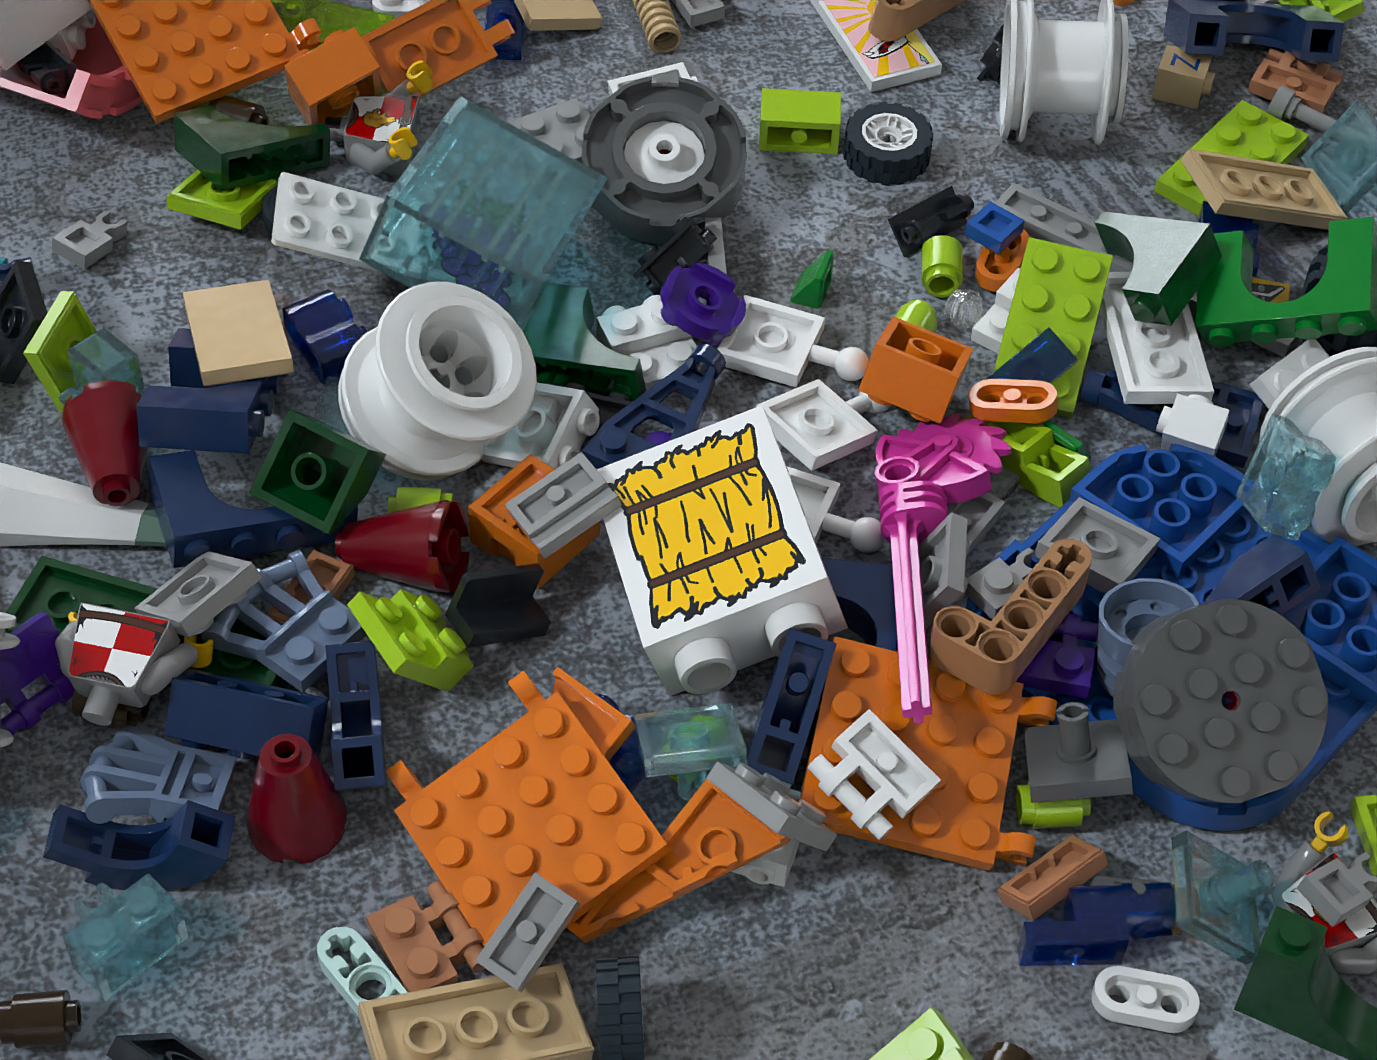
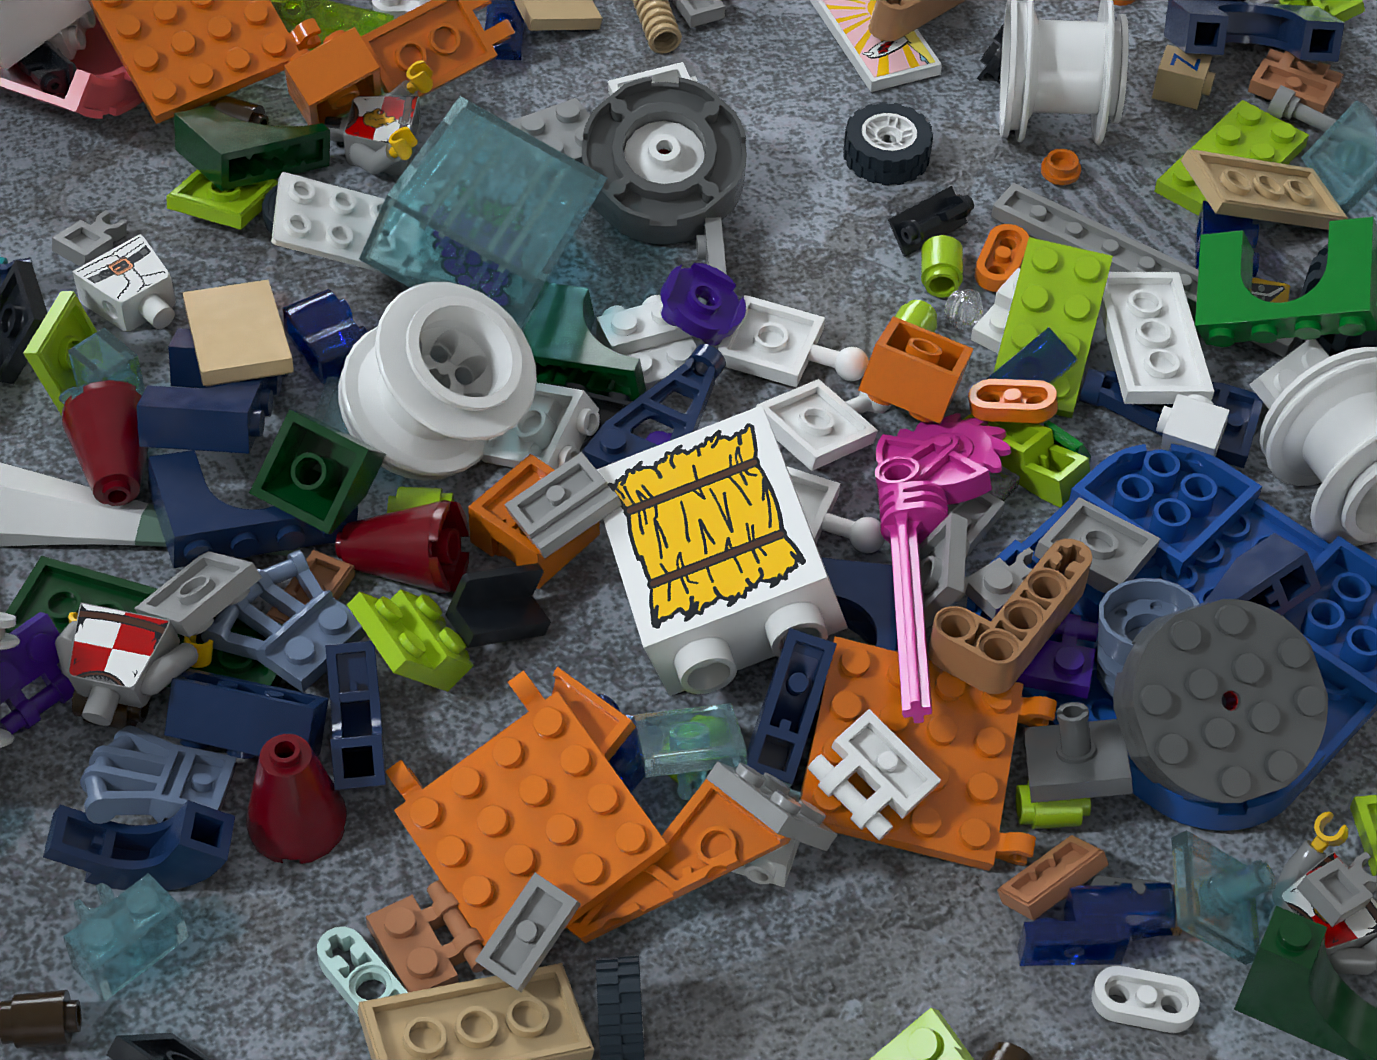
(127, 286): none -> white torso
(685, 242): black hinge -> none
(800, 121): lime brick -> none
(814, 282): green slope -> none
(994, 227): blue plate -> none
(1061, 167): none -> orange plate
(1167, 260): arch -> none
(1285, 478): clear light blue plate -> none

